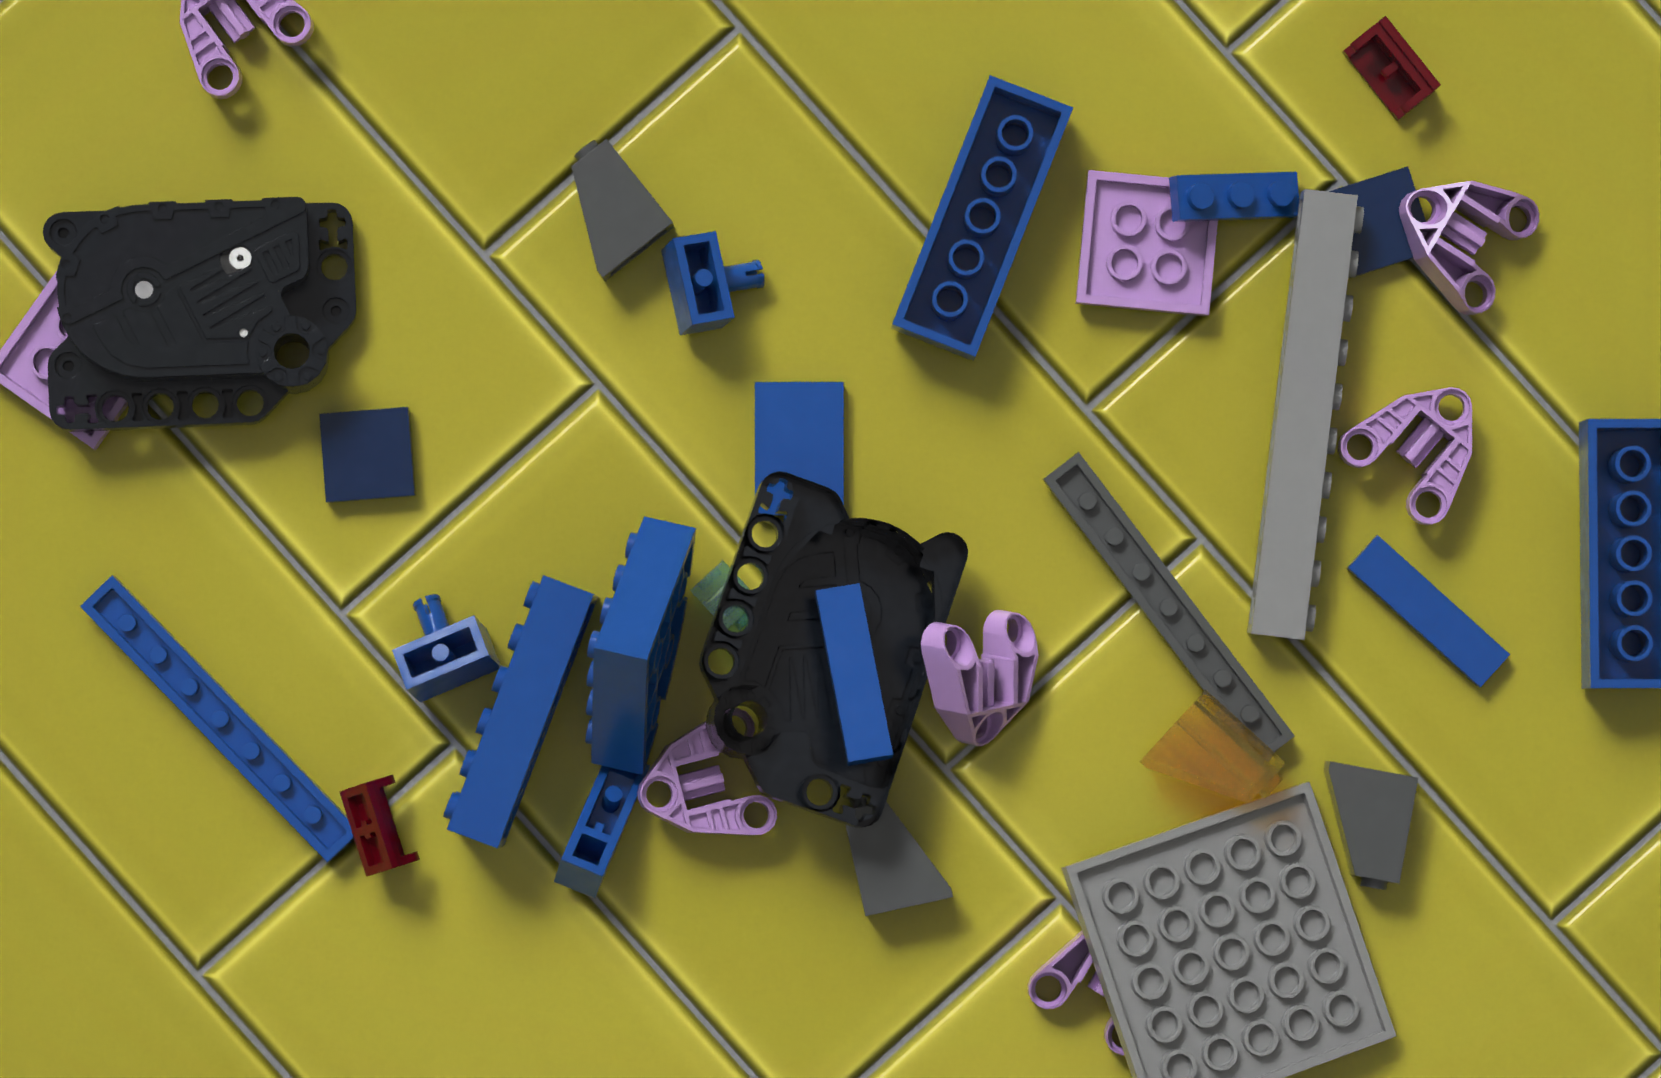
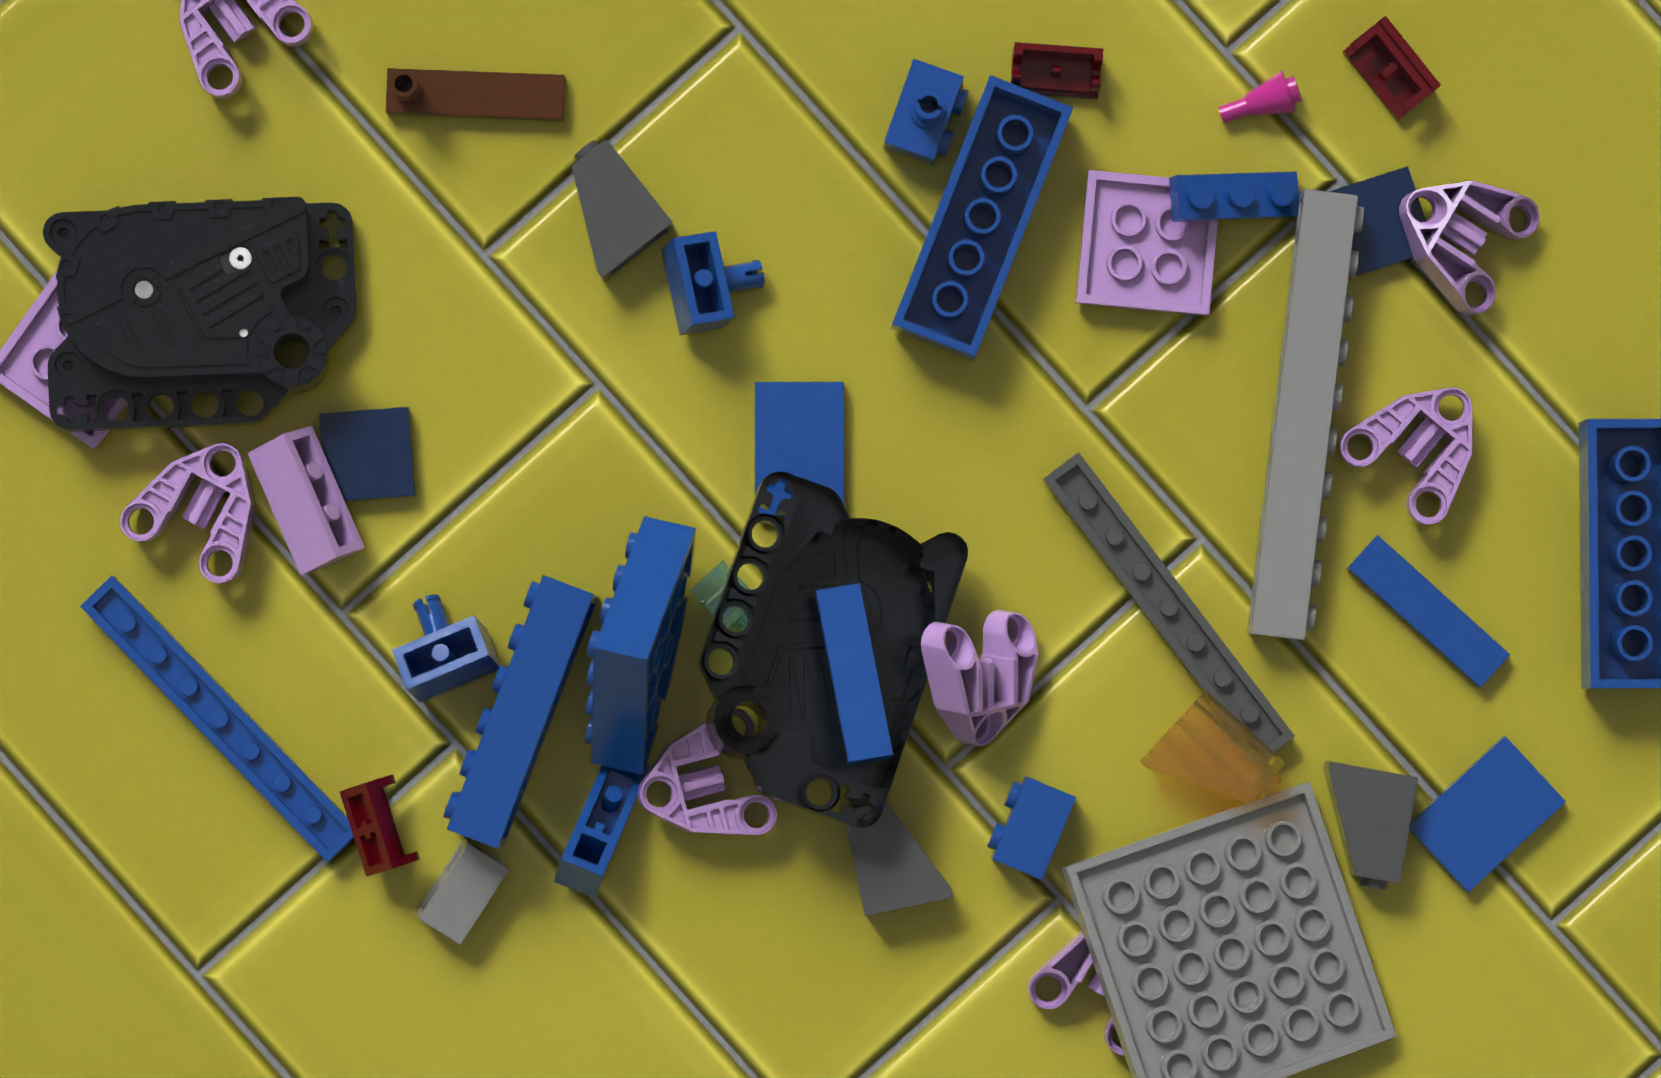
(169, 490): none -> lavender connector
(306, 500): none -> lavender brick
(462, 891): none -> light grey hinge
(475, 94): none -> reddish brown piece
(924, 112): none -> blue brick
(1032, 826): none -> blue piece
(1057, 70): none -> dark red hinge
(1271, 97): none -> dark pink cone
(1486, 814): none -> blue tile

